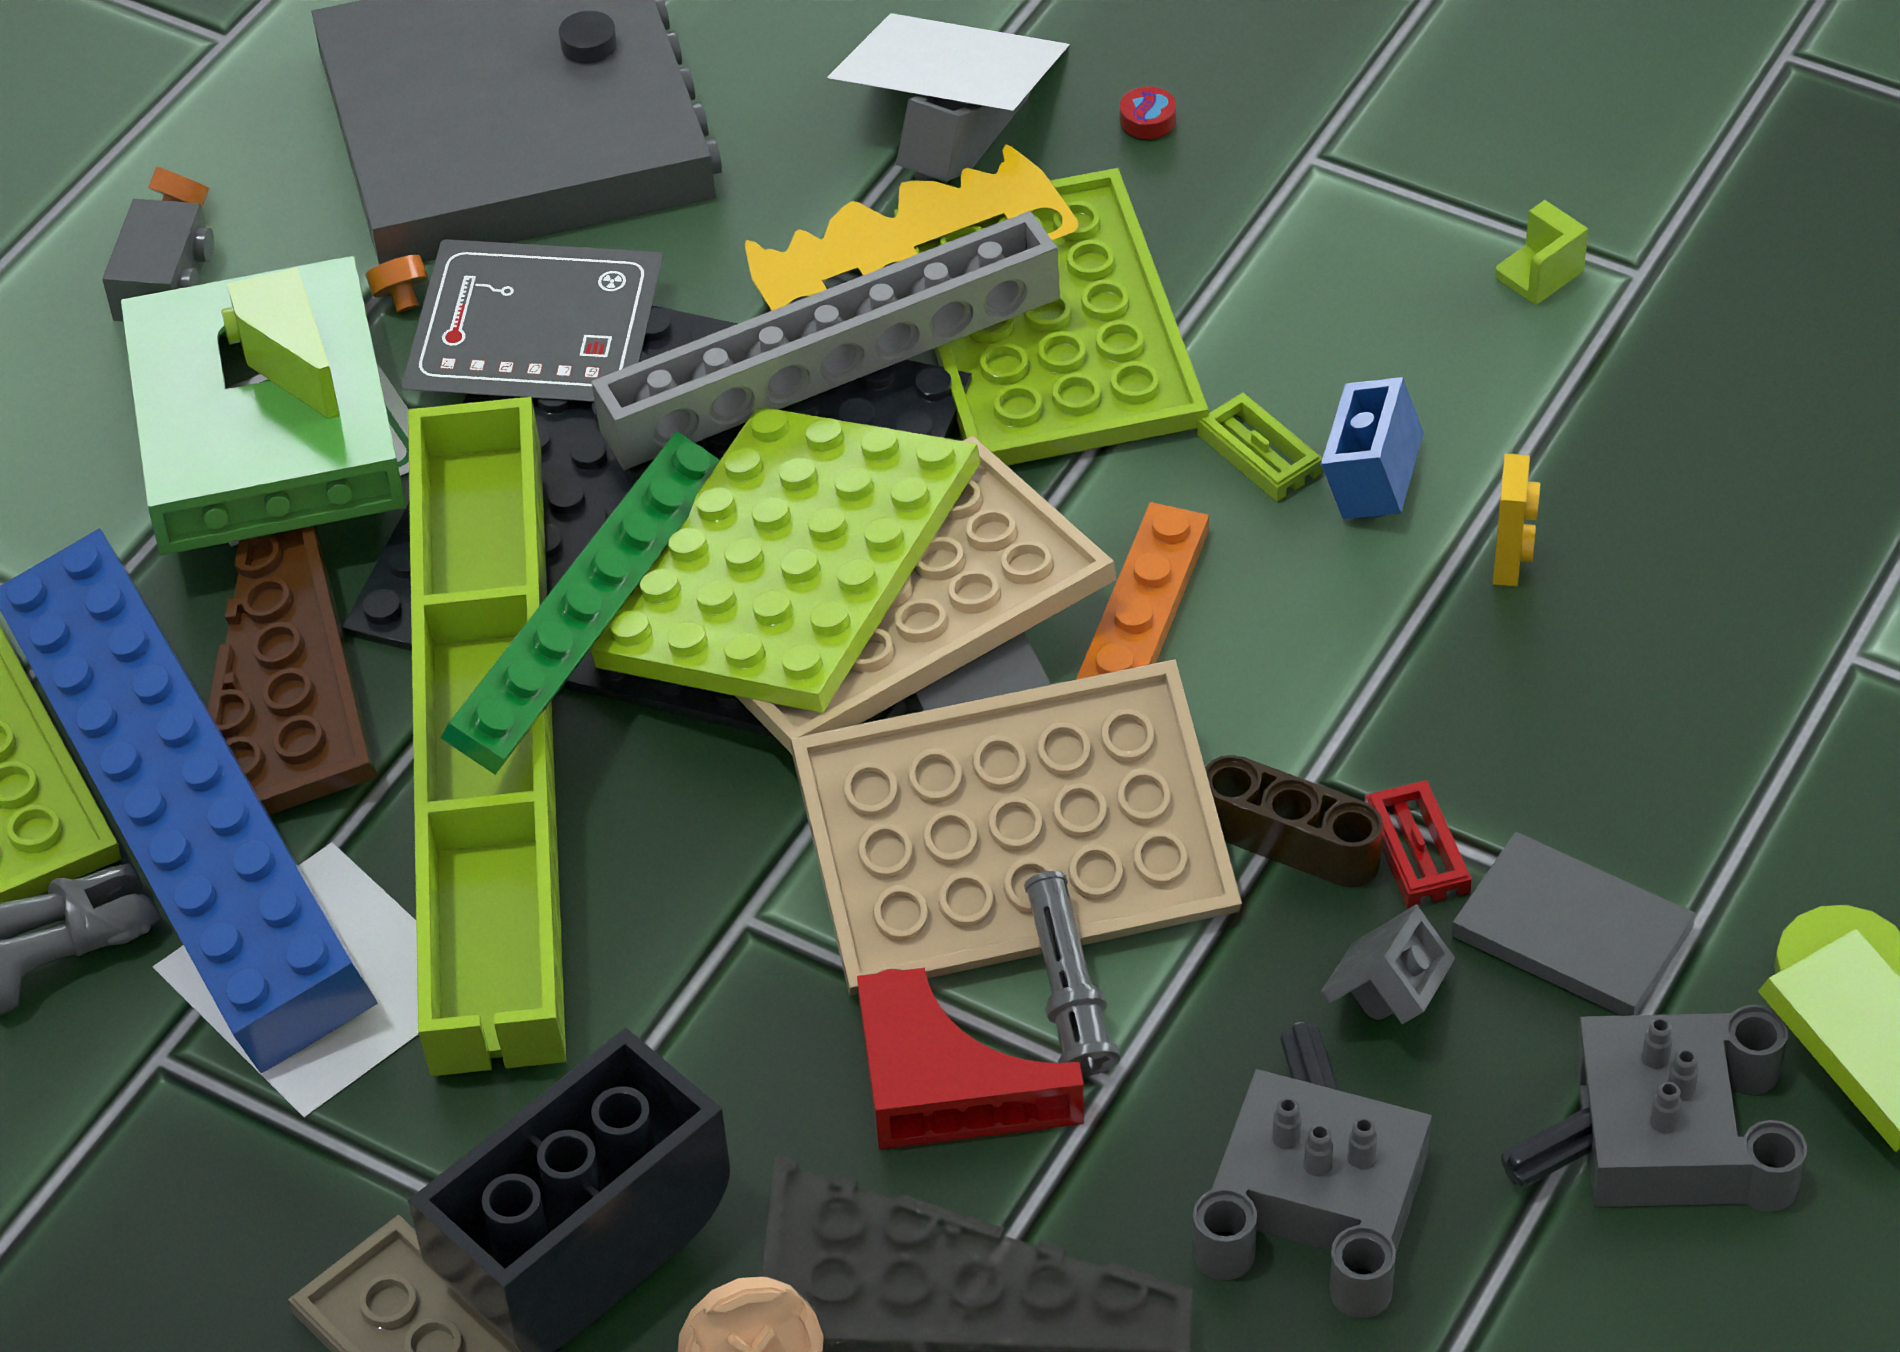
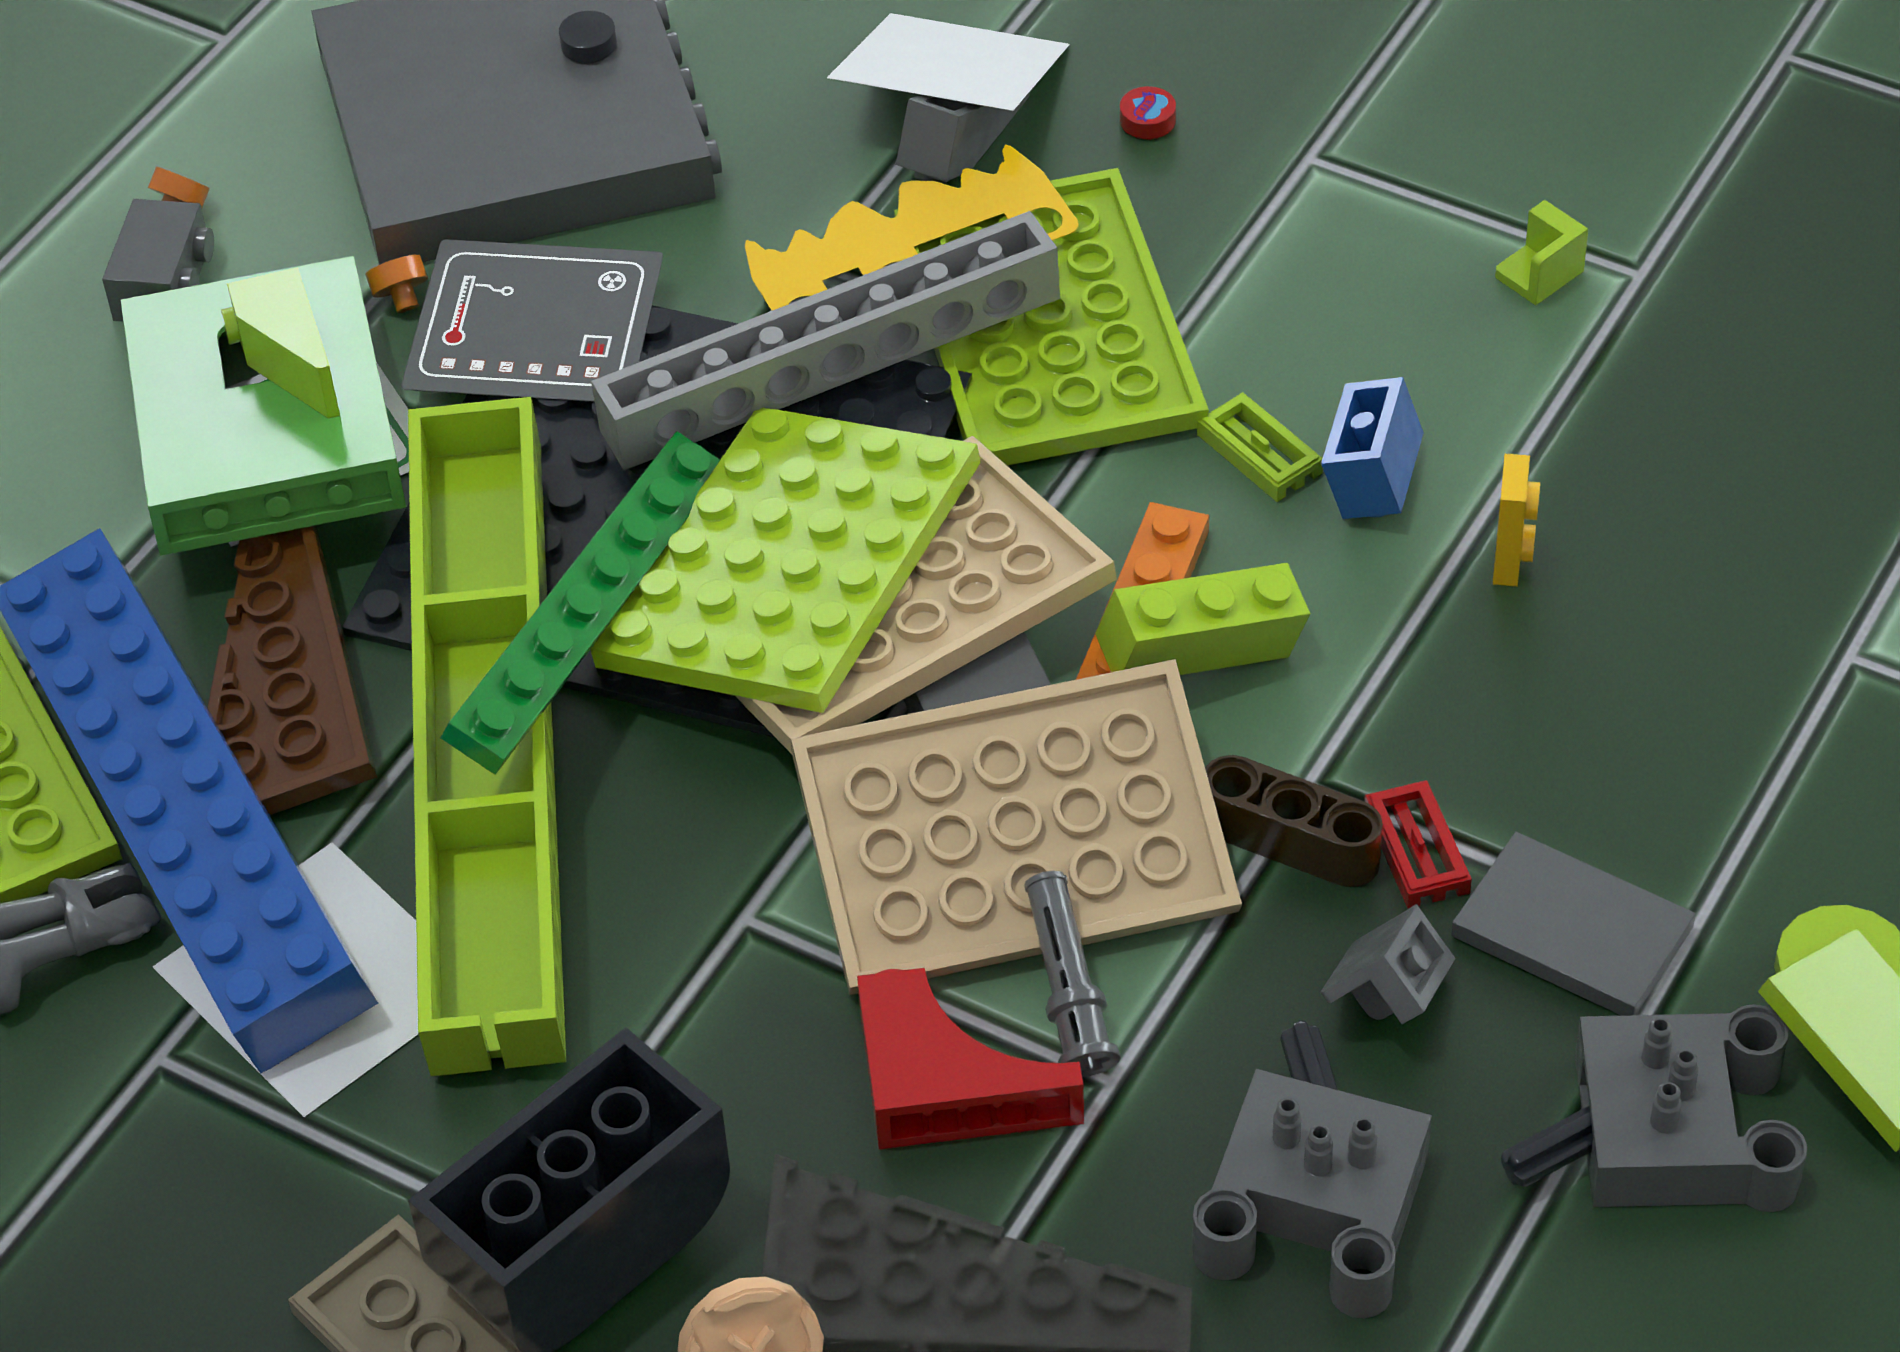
(1205, 620): none -> lime brick

